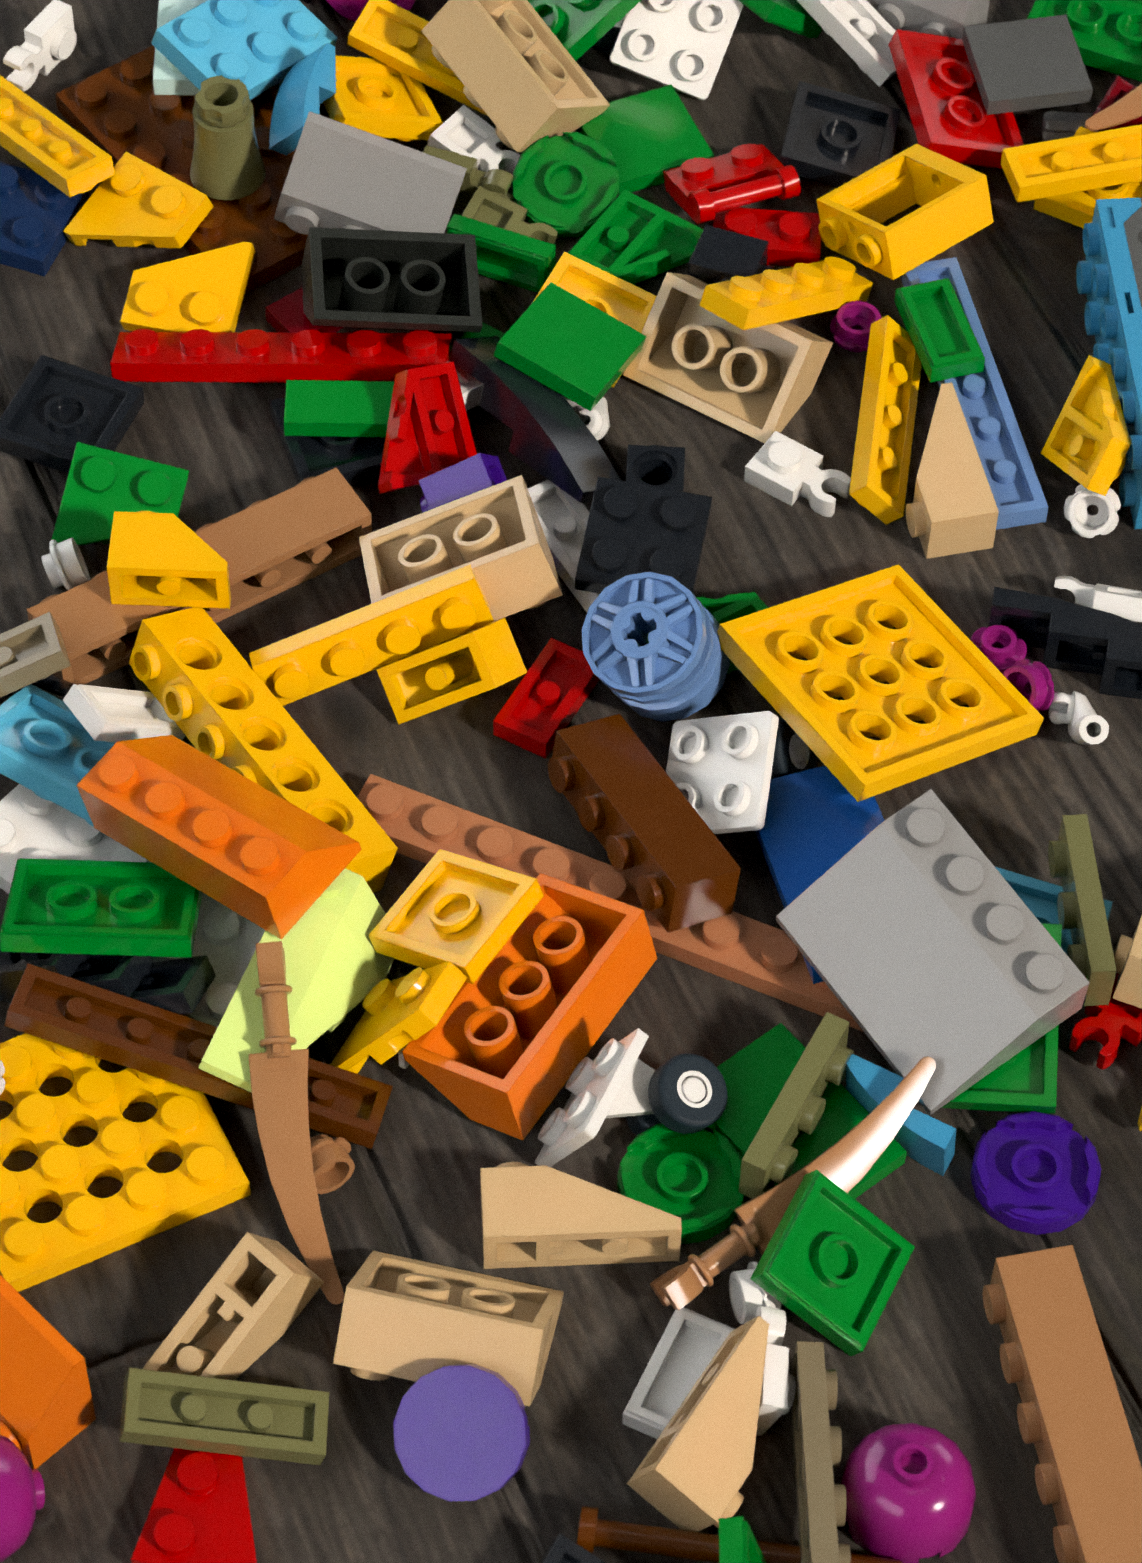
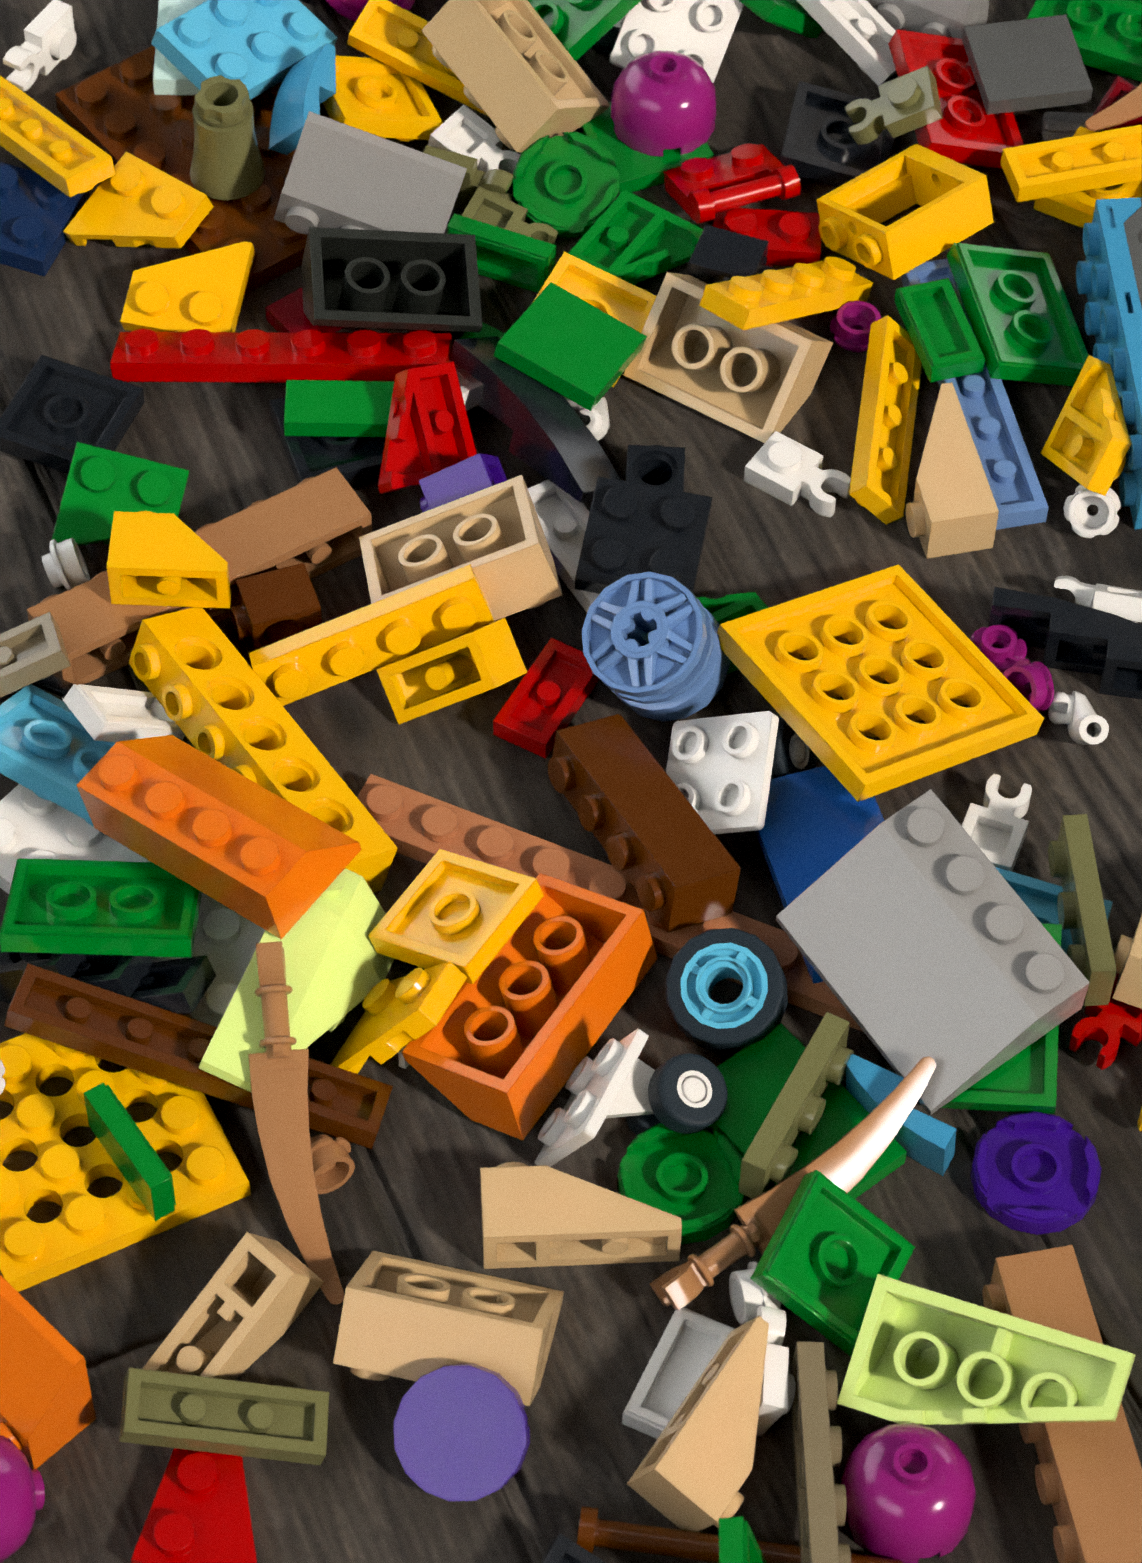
(130, 1151): none -> green tile
(275, 606): none -> reddish brown brick
(663, 103): none -> magenta cylinder
(719, 956): none -> wheel
(901, 108): none -> olive plate
(962, 1363): none -> yellowish green wedge
(998, 824): none -> white plate
(1018, 314): none -> green tile

